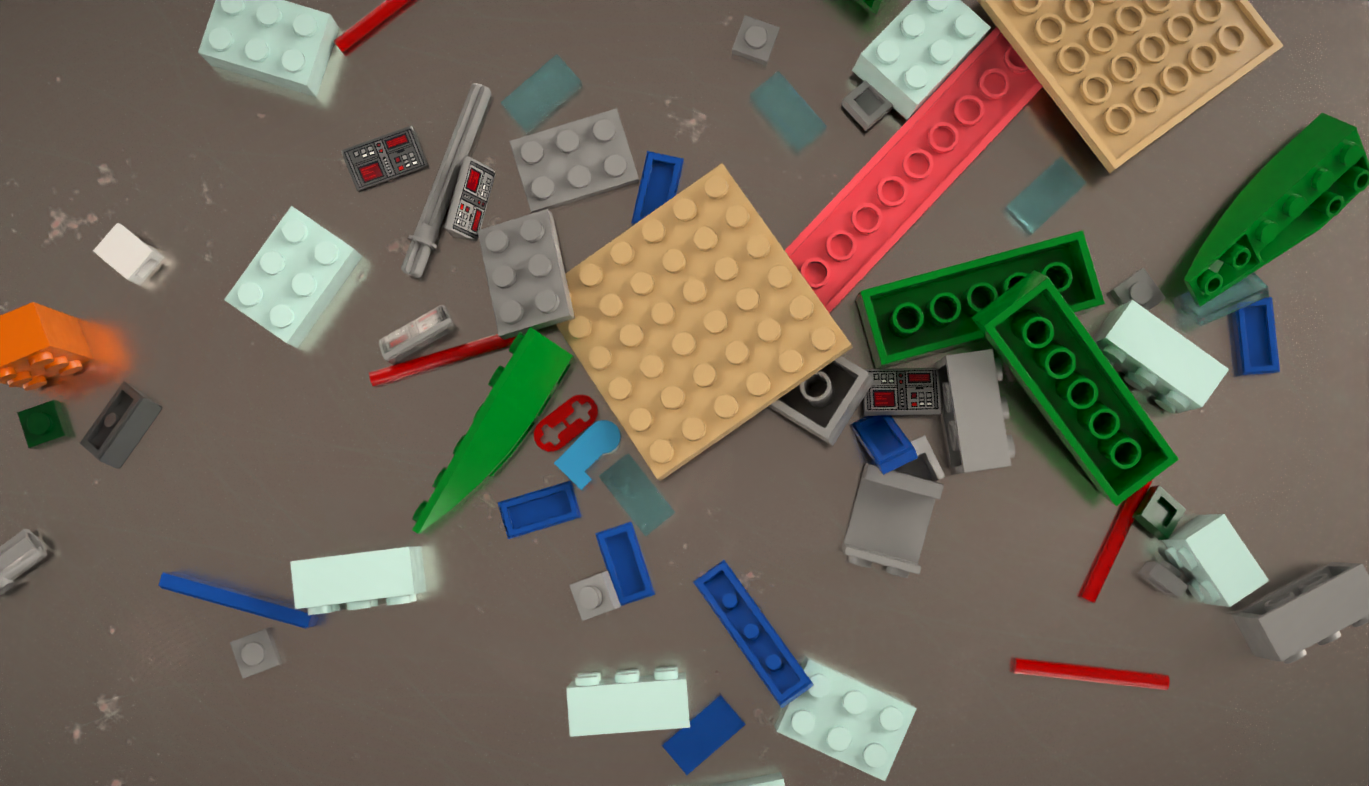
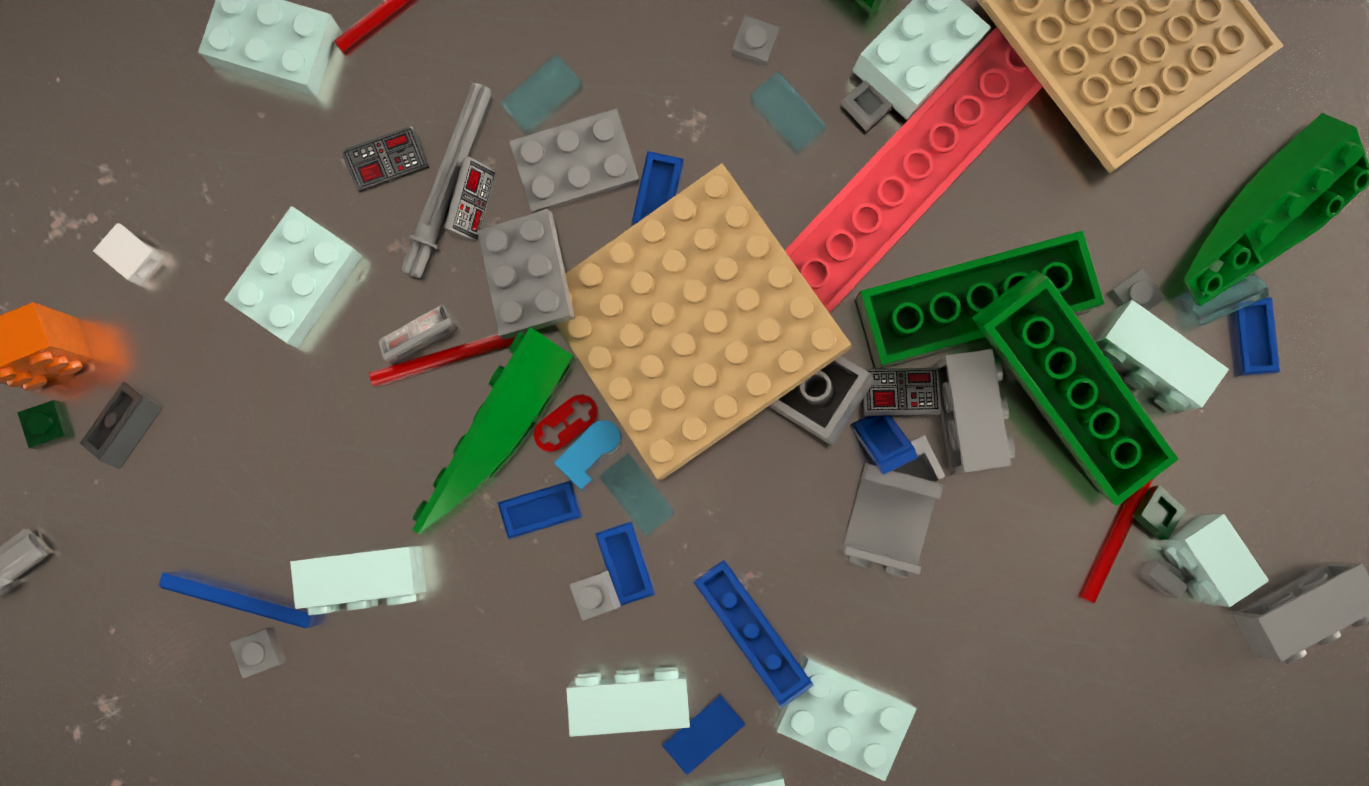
(1045, 195): clear light blue tile -> none
(1091, 674): red bar -> none

